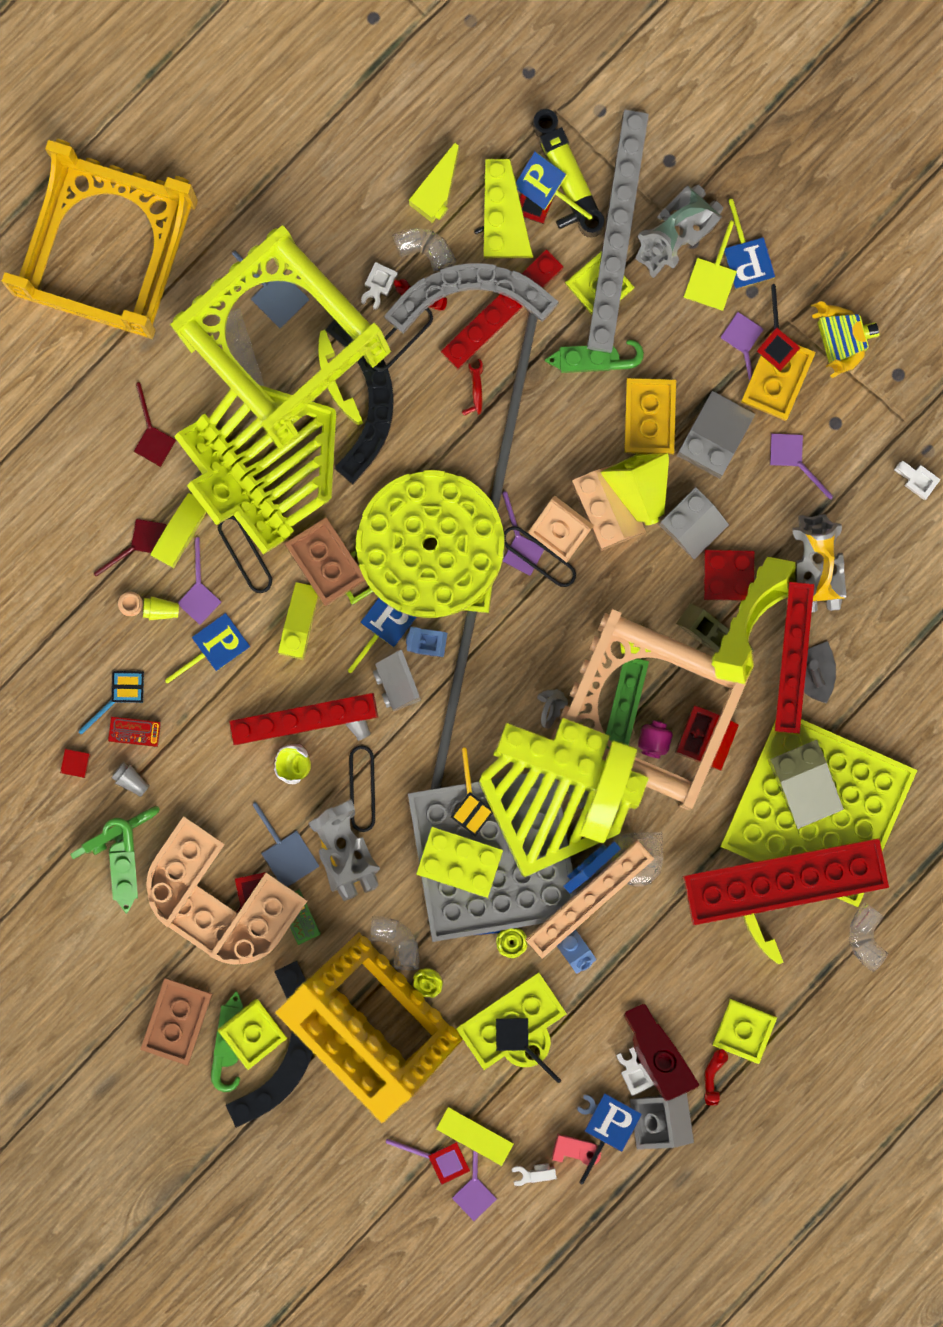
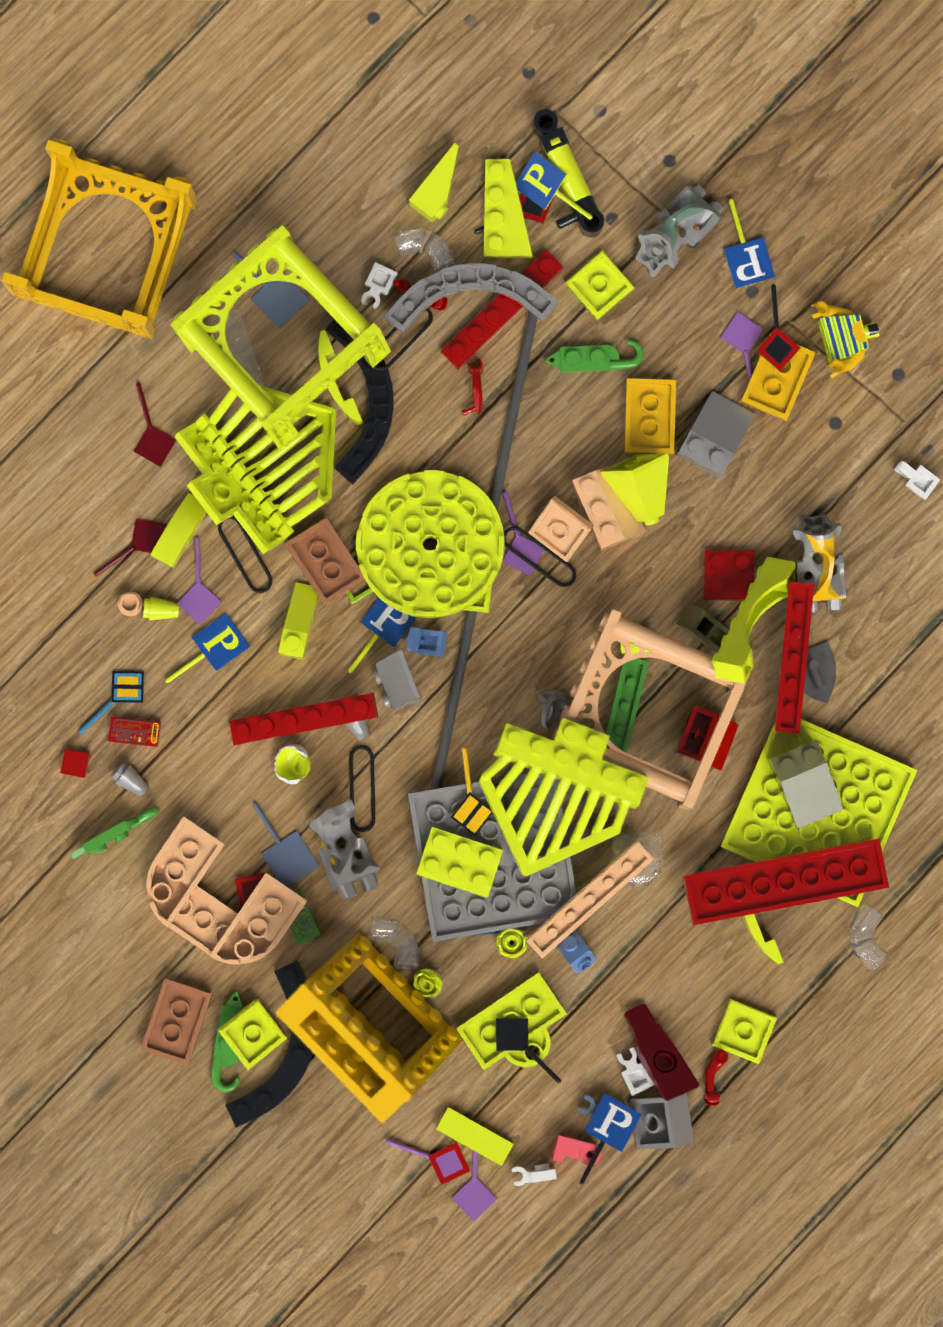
(123, 865): bright green plate -> none
(590, 866): blue plate -> none
(609, 792): neon yellow slope -> none
(617, 231): light grey plate -> none
(655, 739): dark pink head -> none
(694, 523): light grey slope -> none
(710, 281): neon yellow piece -> none
(787, 451): medium lavender piece -> none

